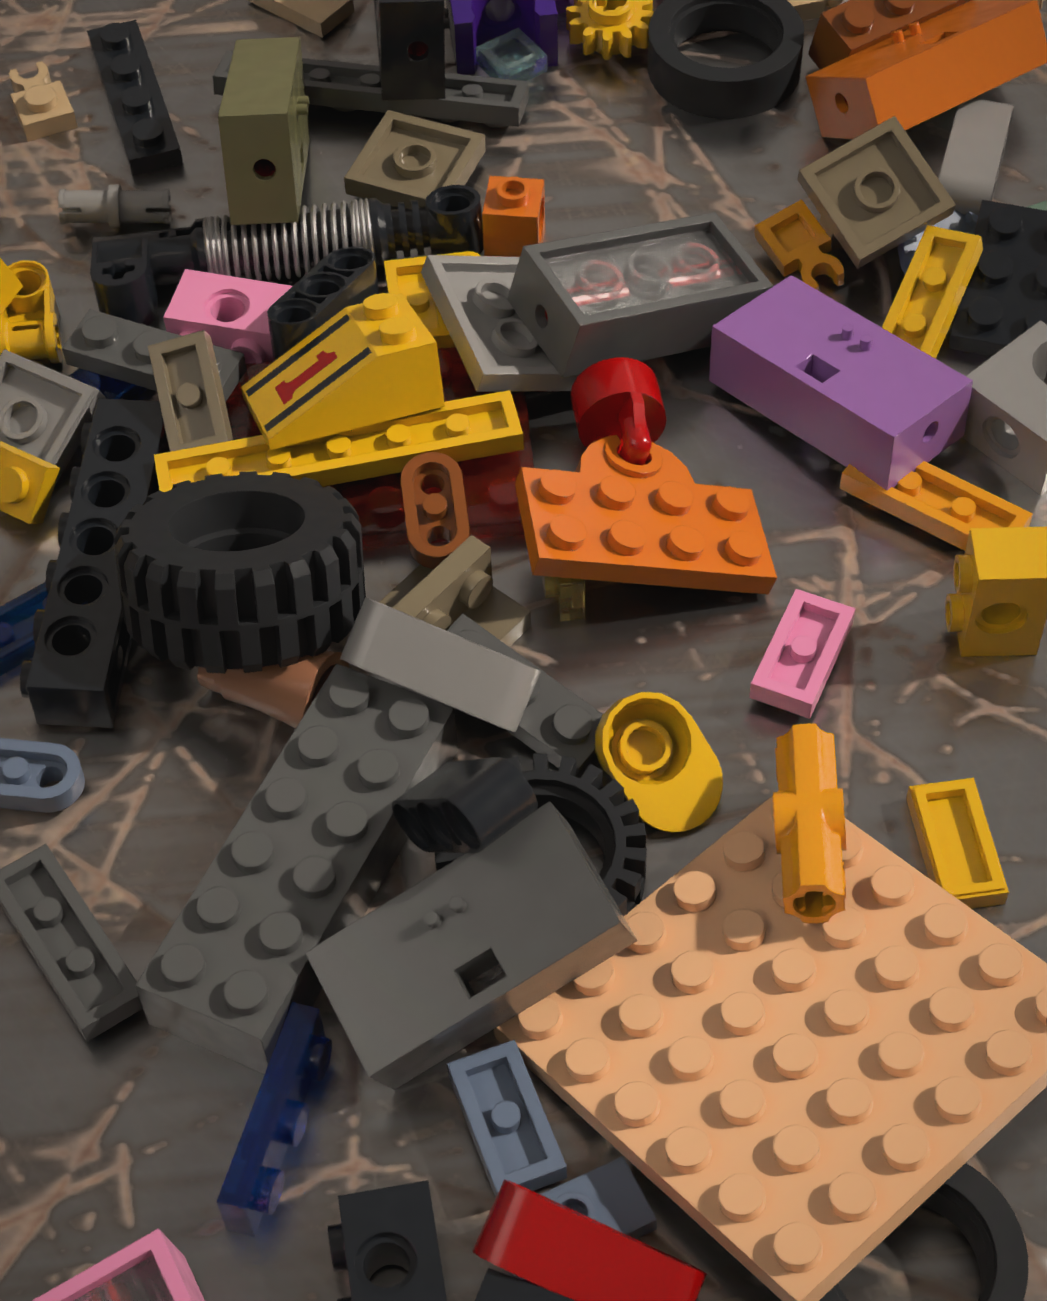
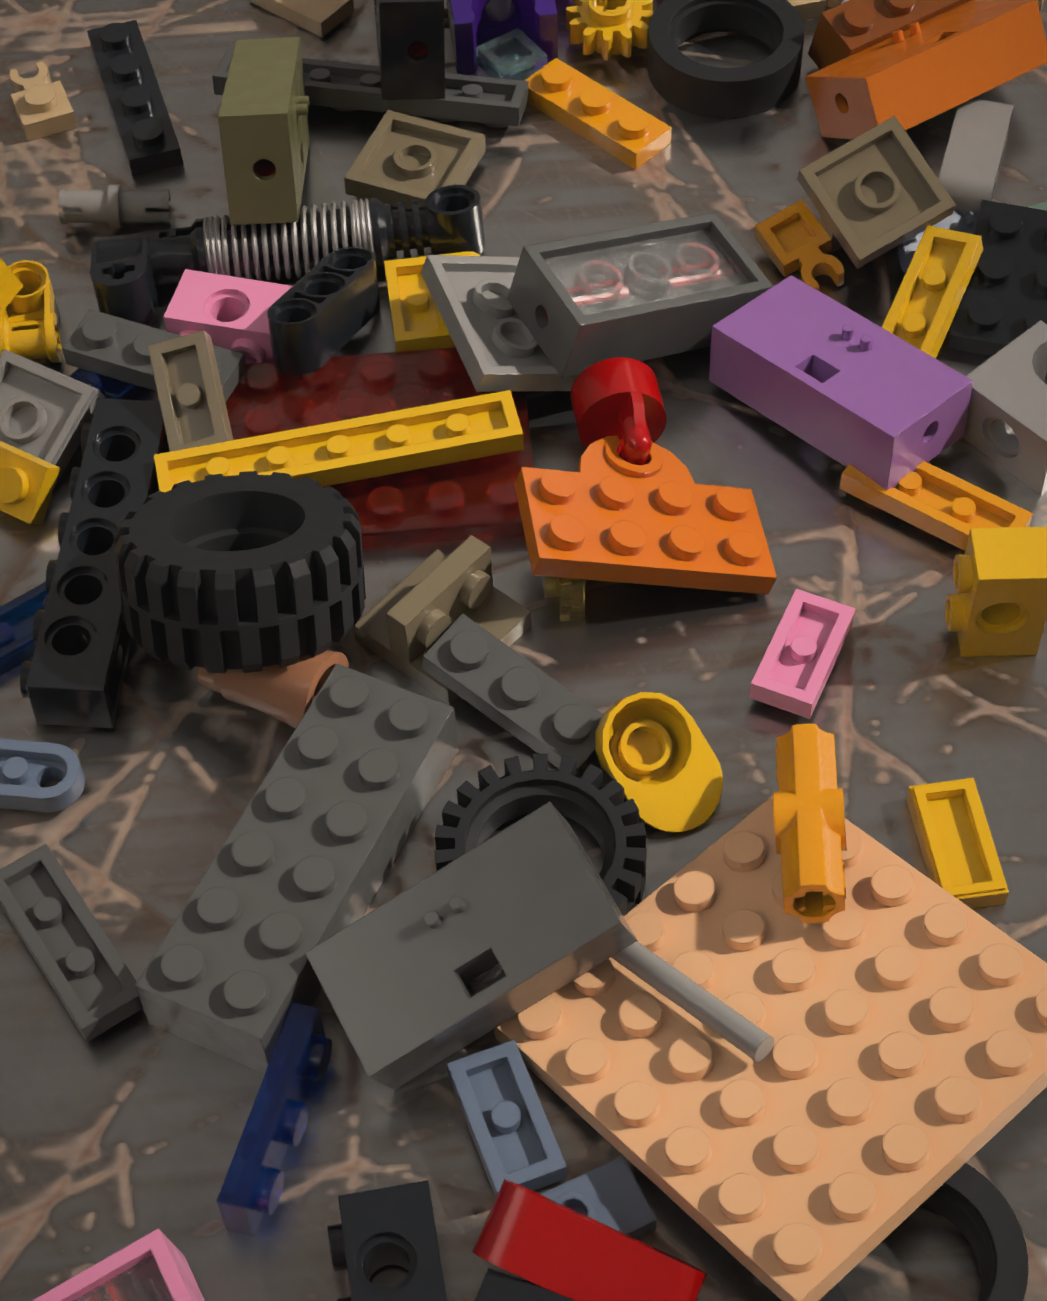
(349, 374): yellow slope -> none
(434, 514): dark orange plate -> none
(440, 665): light grey beam -> none
(465, 805): black beam -> none
(513, 215): orange brick -> none
(597, 114): none -> light orange plate
(696, 1001): none -> light grey bar

